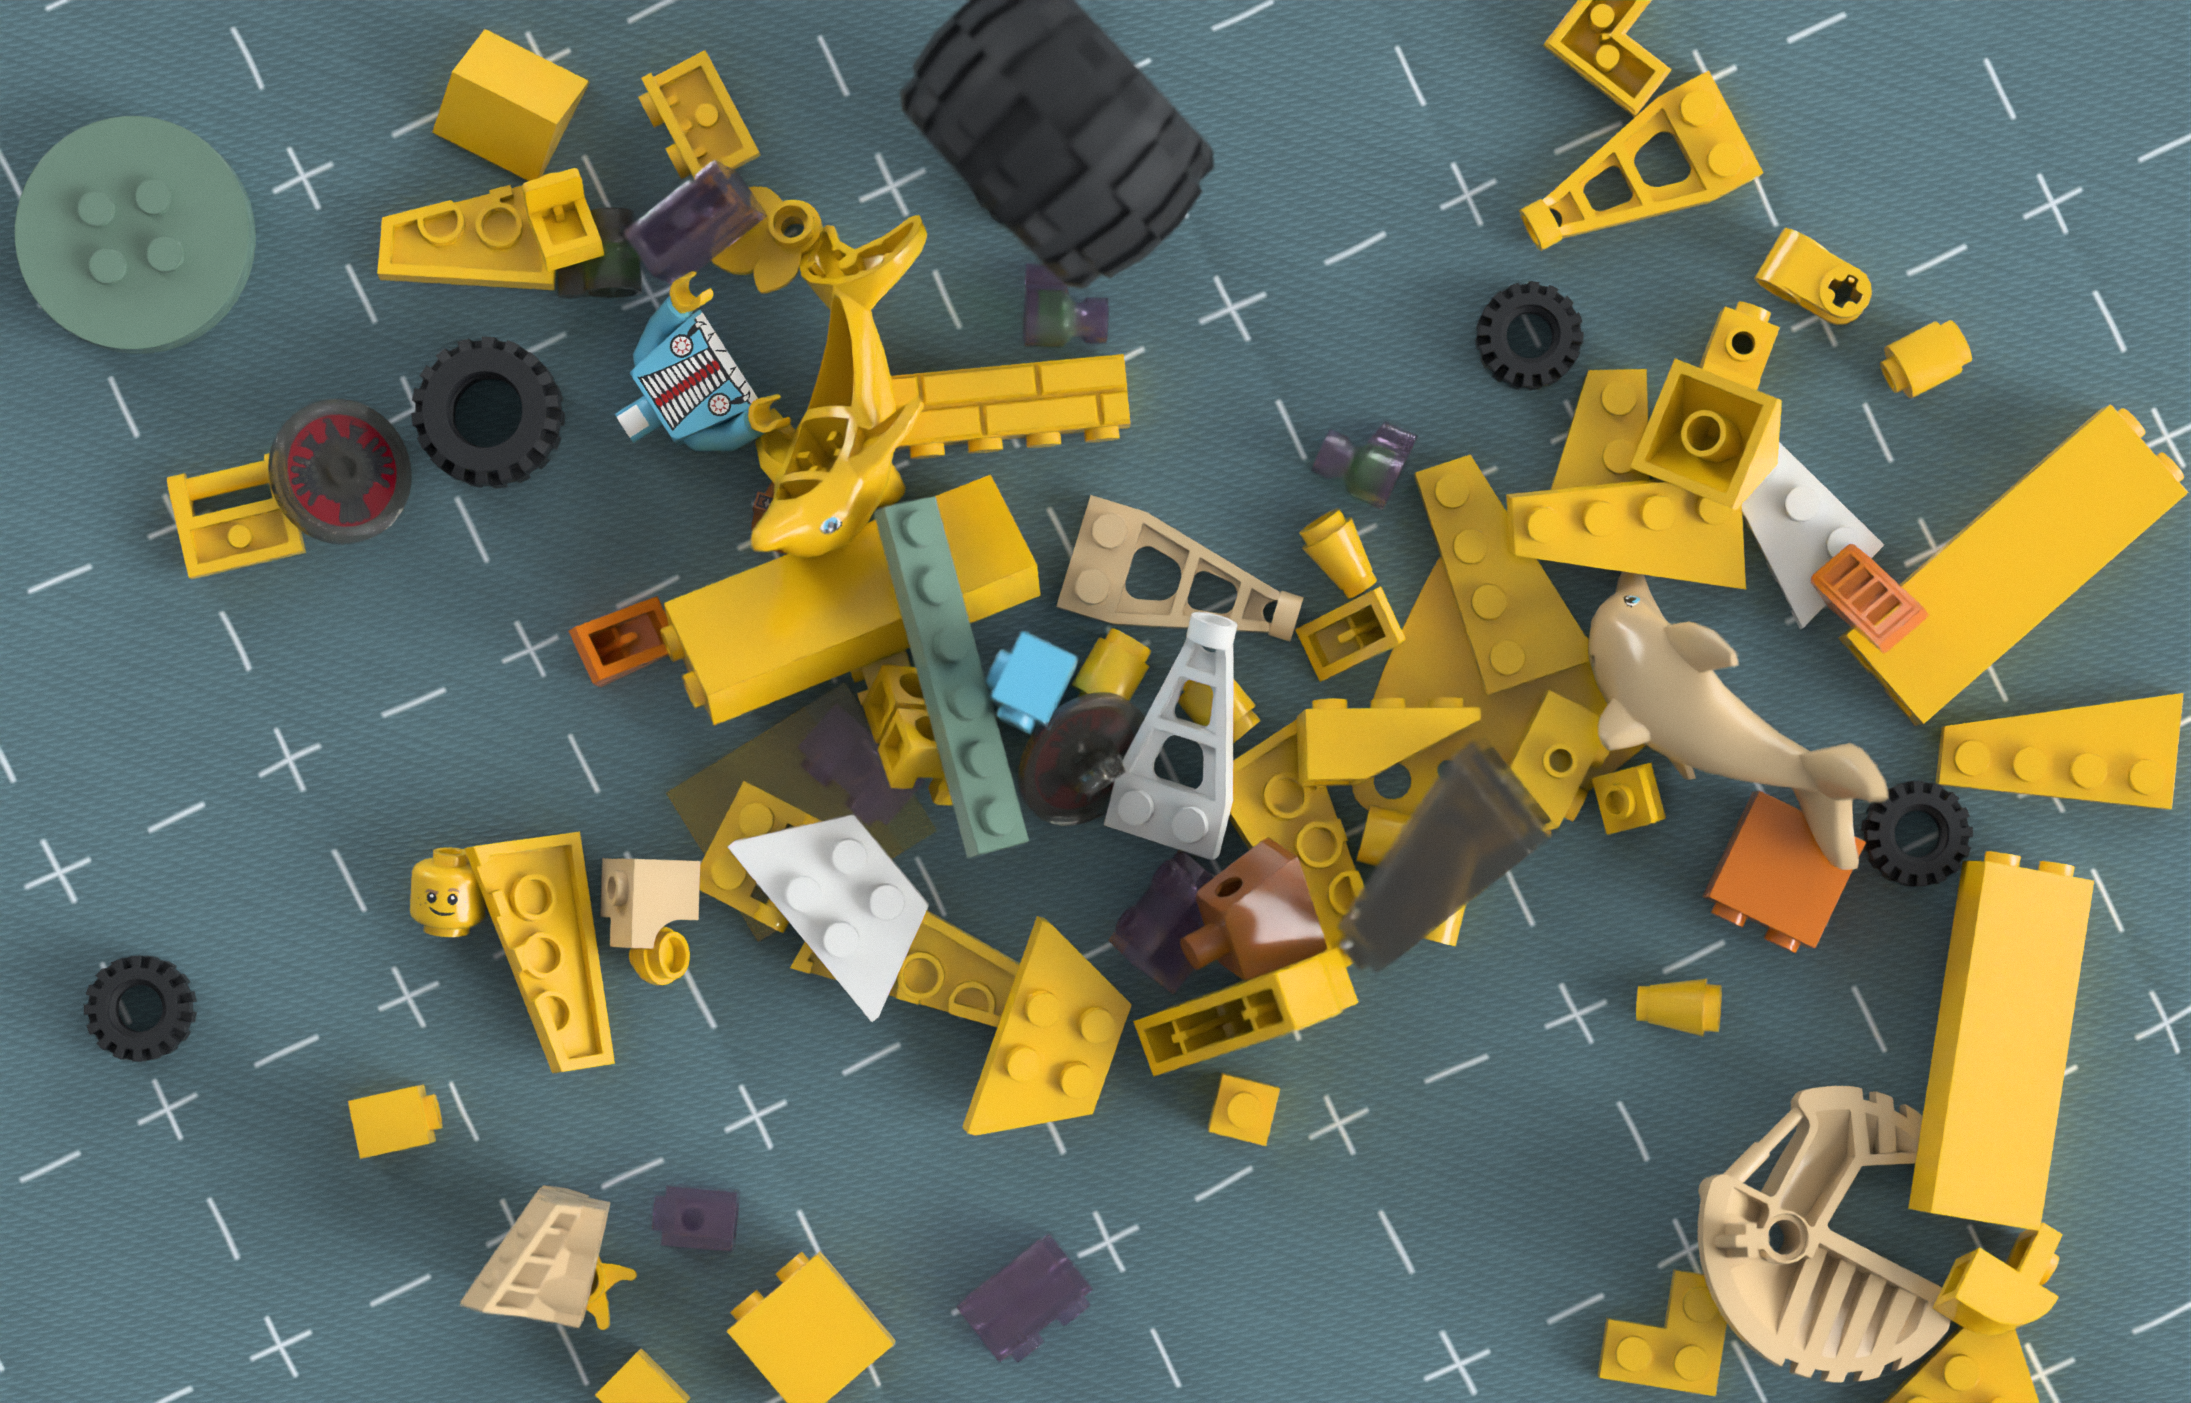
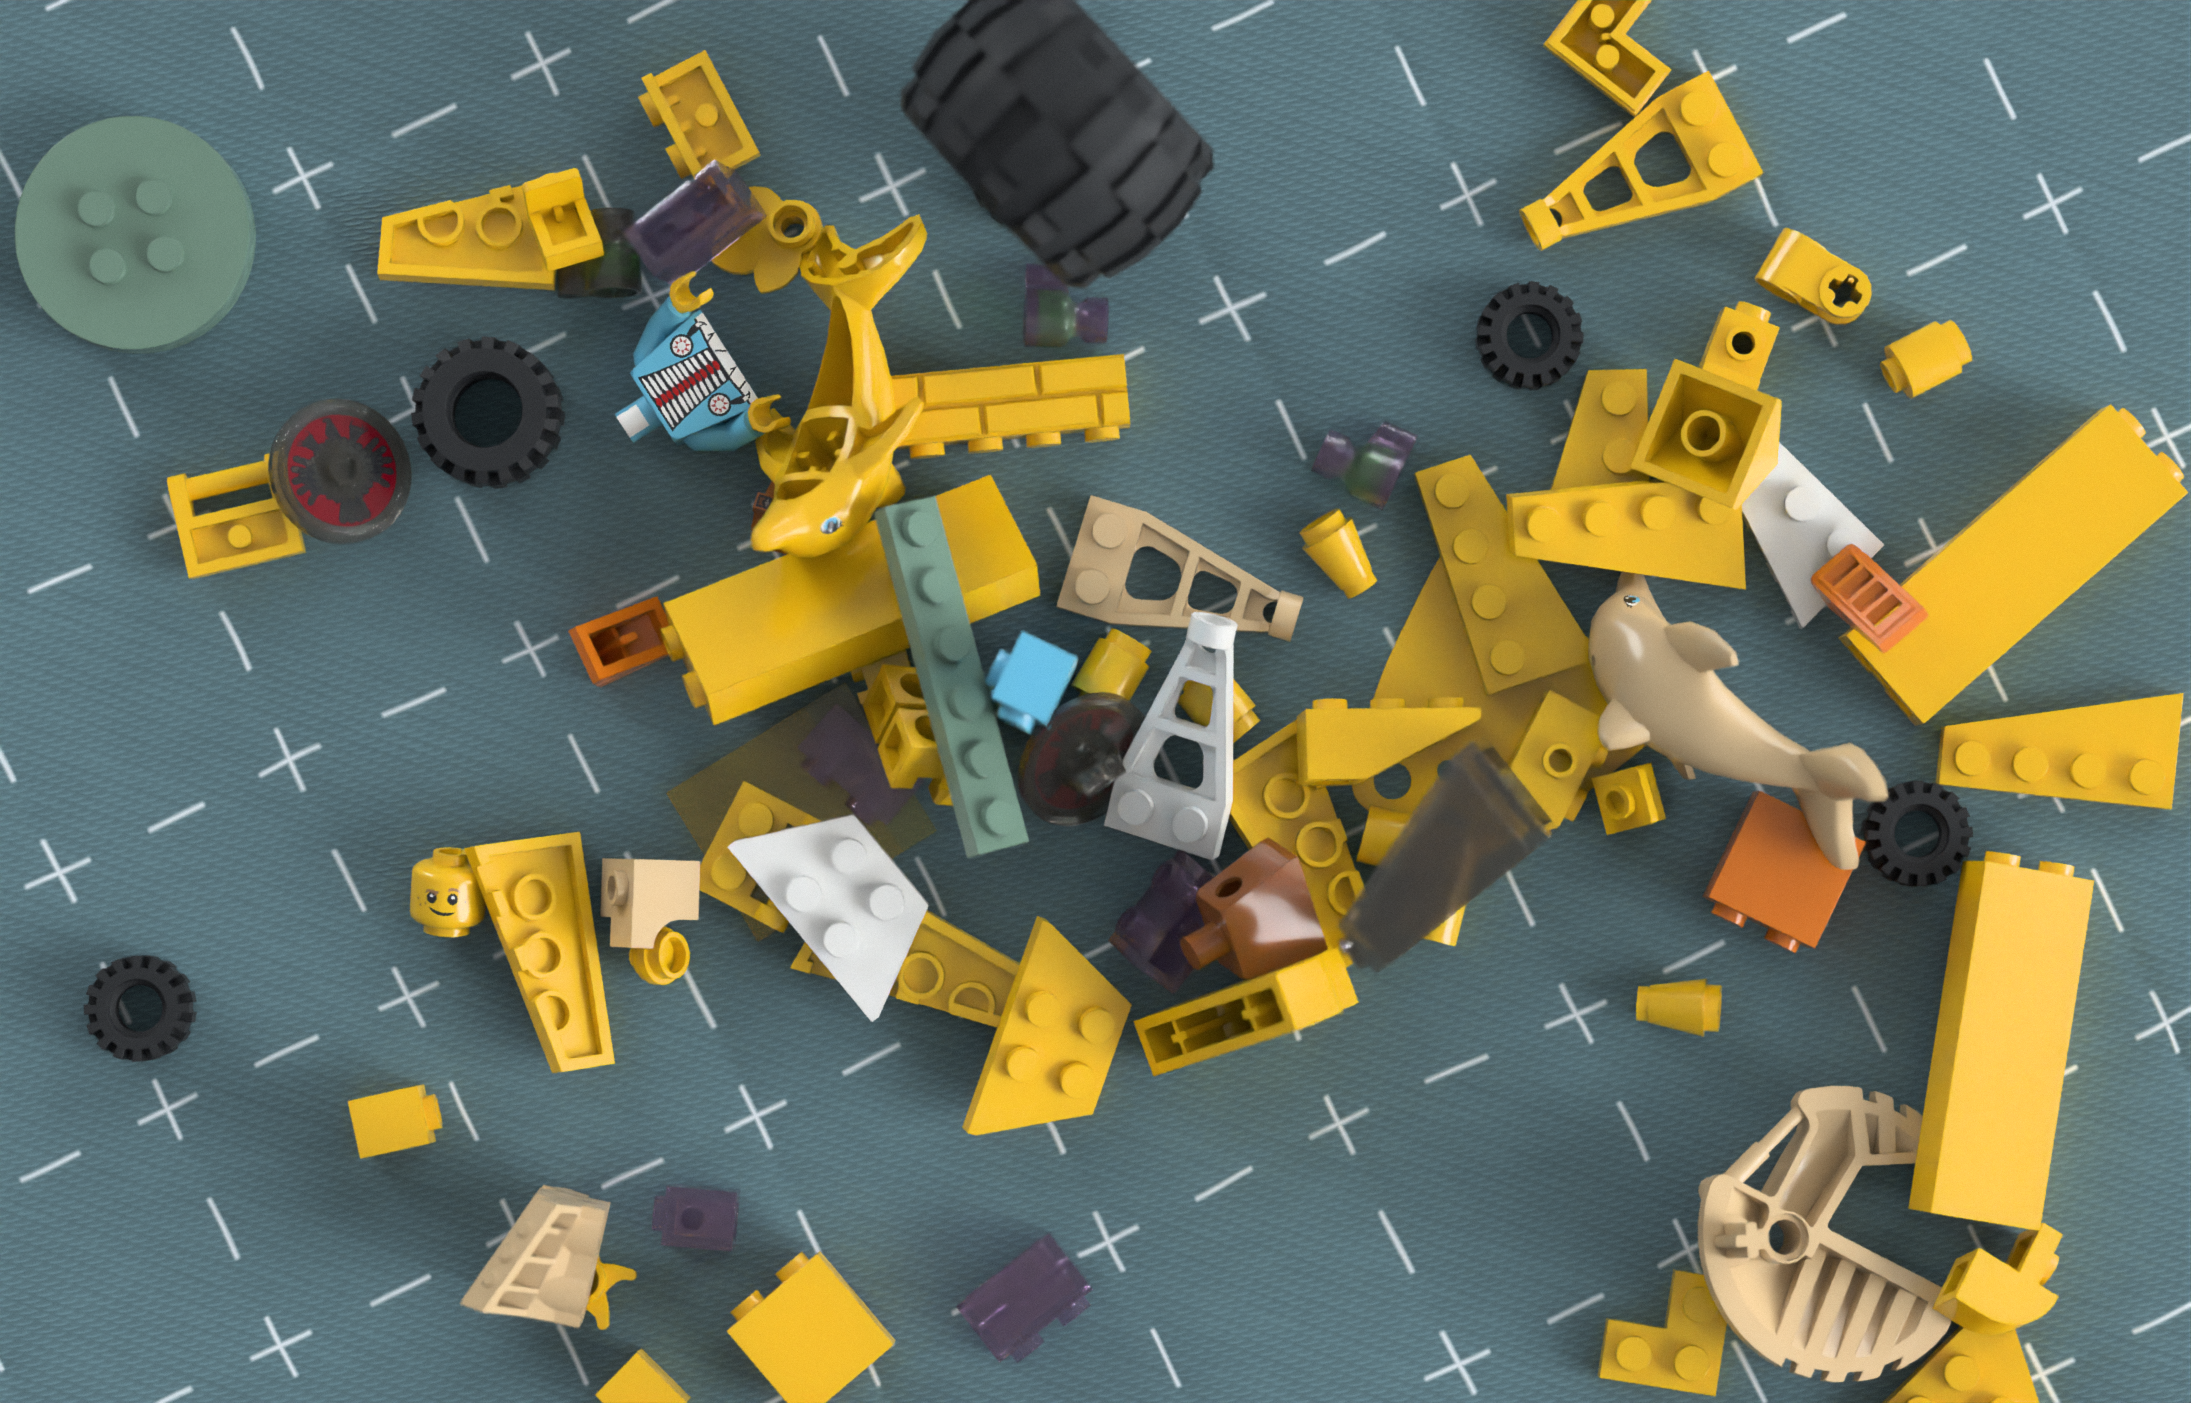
(508, 105): yellow slope -> none
(1243, 1109): yellow brick -> none
(1350, 634): yellow slope -> none

